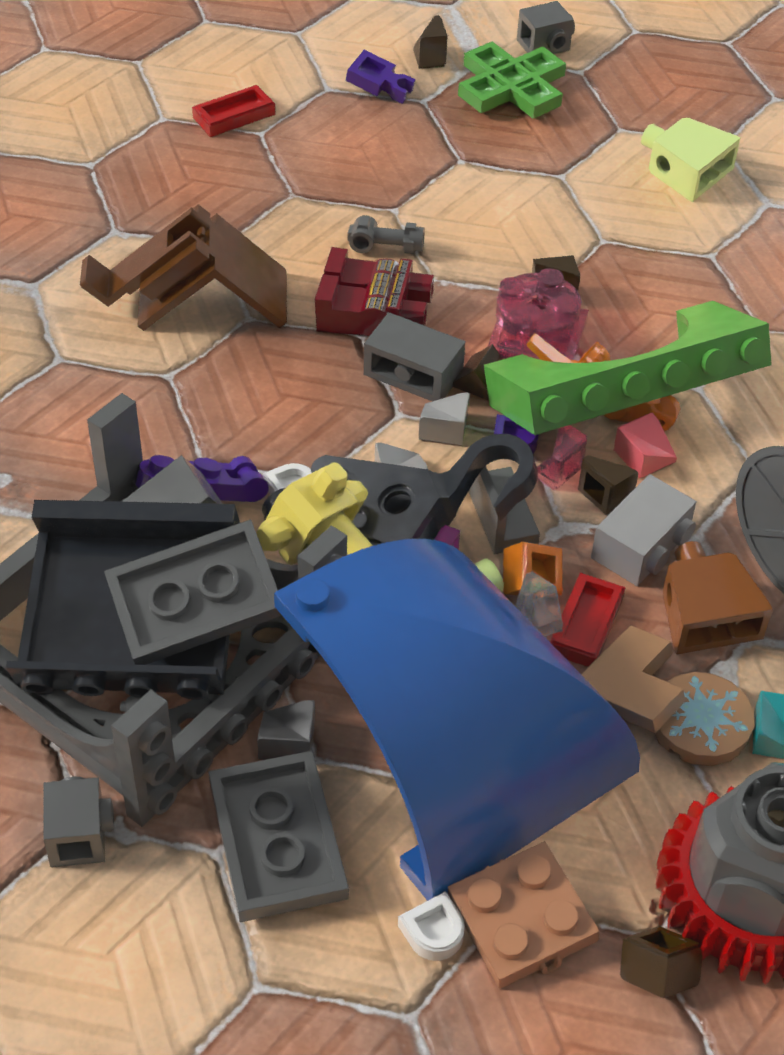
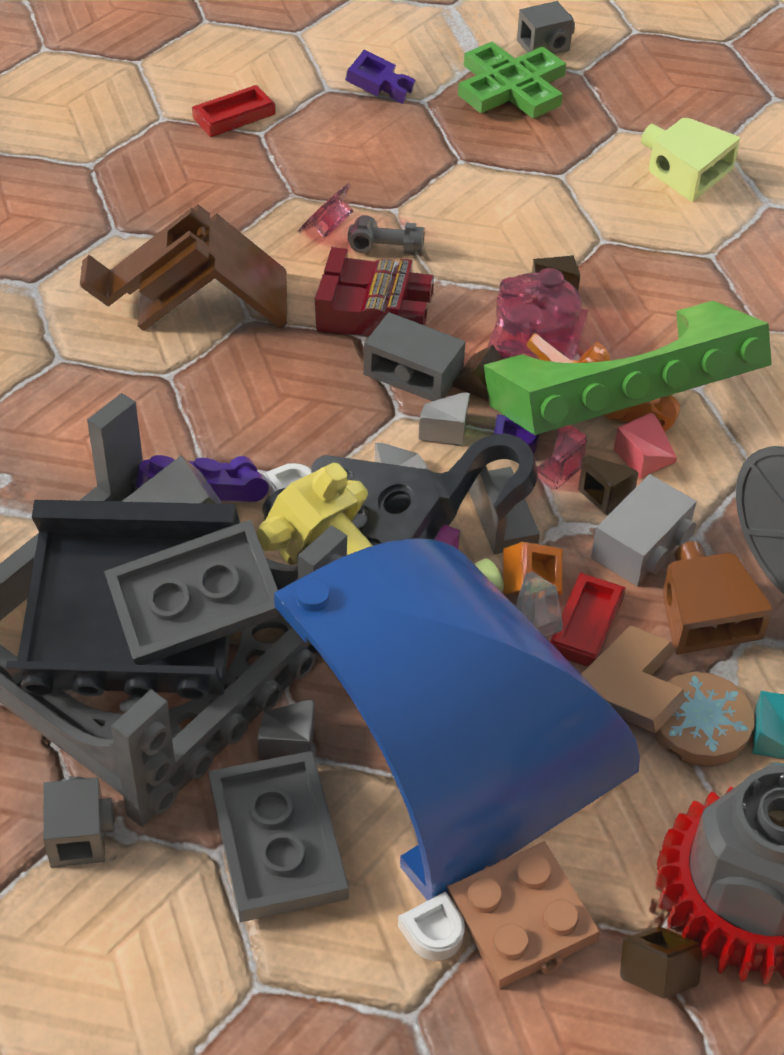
(330, 214): none -> clear pink piece
(432, 45): dark brown slope -> none

